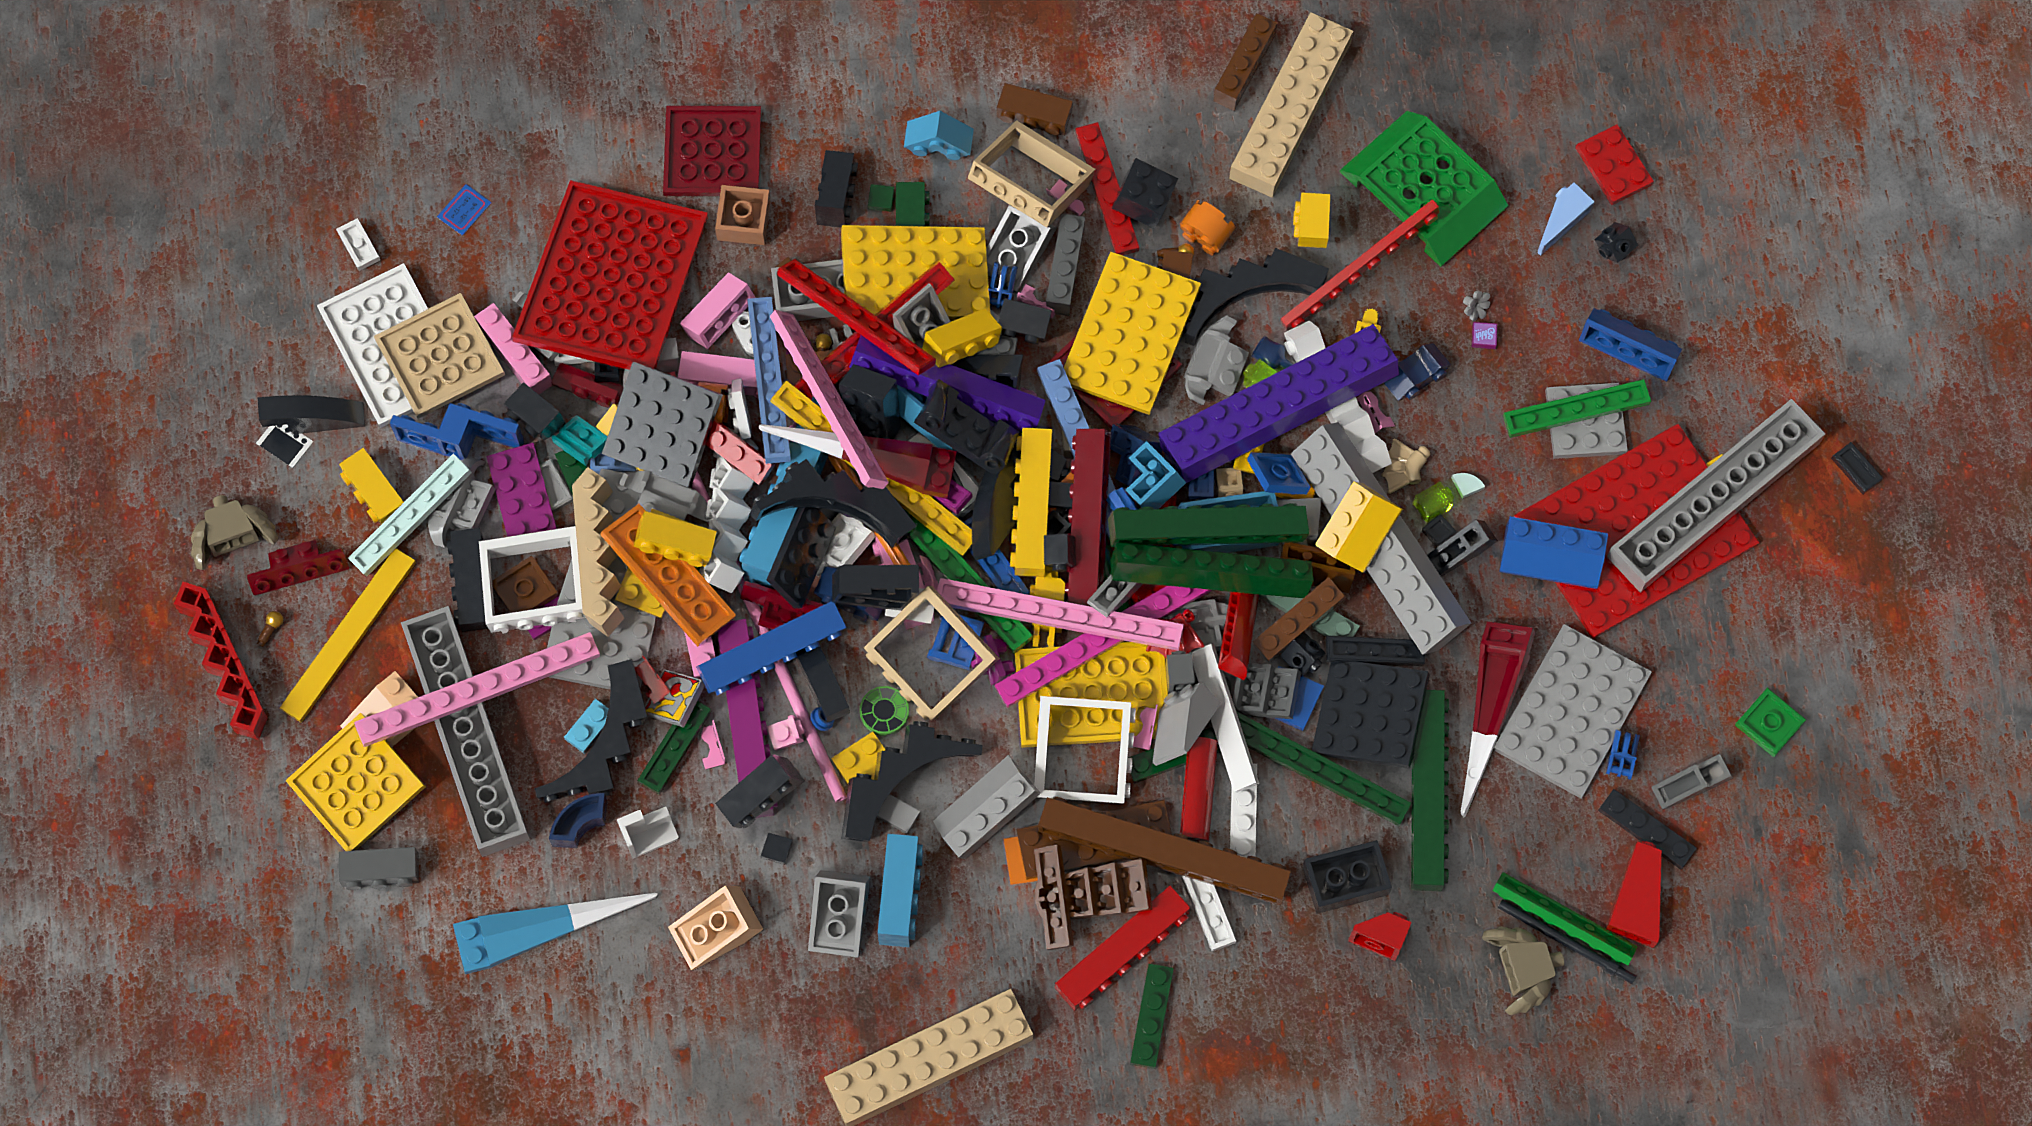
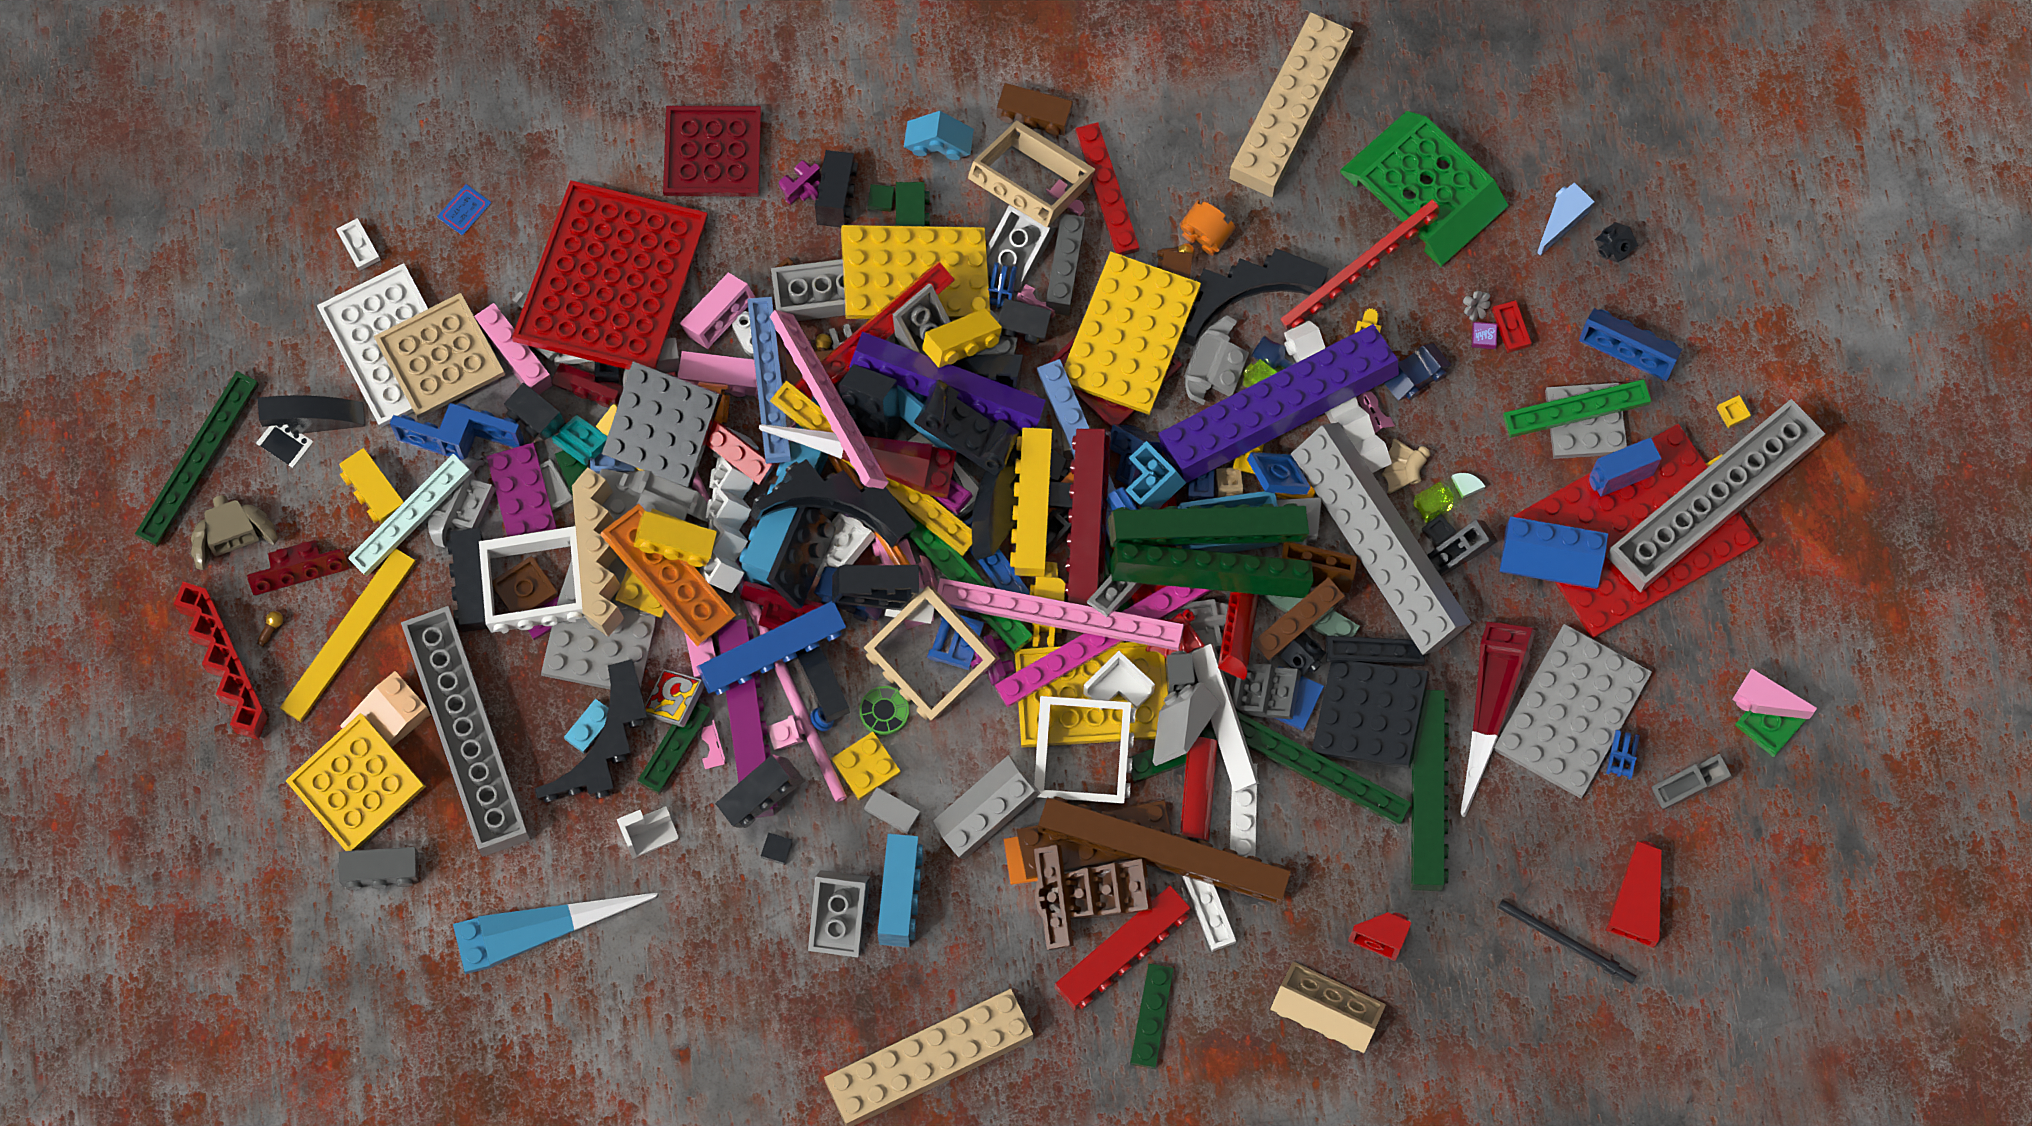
(196, 459): none -> dark green plate
(476, 689): bright pink plate -> none
(578, 819): dark blue brick -> none
(656, 685): piece -> none
(715, 926): light nougat slope -> none
(741, 415): white plate -> none
(743, 215): nougat brick -> none
(804, 186): none -> magenta hips
(856, 317): red tile -> none
(919, 748): black arch -> none
(1059, 551): black brick -> none
(1120, 677): none -> white panel
(1144, 193): black brick -> none
(1144, 738): bright pink piece -> none
(1245, 62): reddish brown brick -> none
(1312, 220): yellow brick -> none
(1328, 1007): none -> tan slope
(1346, 876): black brick -> none
(1358, 526): yellow slope -> none
(1511, 326): none -> red plate
(1526, 966): dark tan torso -> none
(1565, 918): green plate -> none
(1614, 164): red plate -> none
(1624, 467): none -> blue brick
(1647, 828): black plate -> none
(1733, 411): none -> yellow plate
(1769, 698): none -> bright pink slope
(1857, 468): black tile -> none

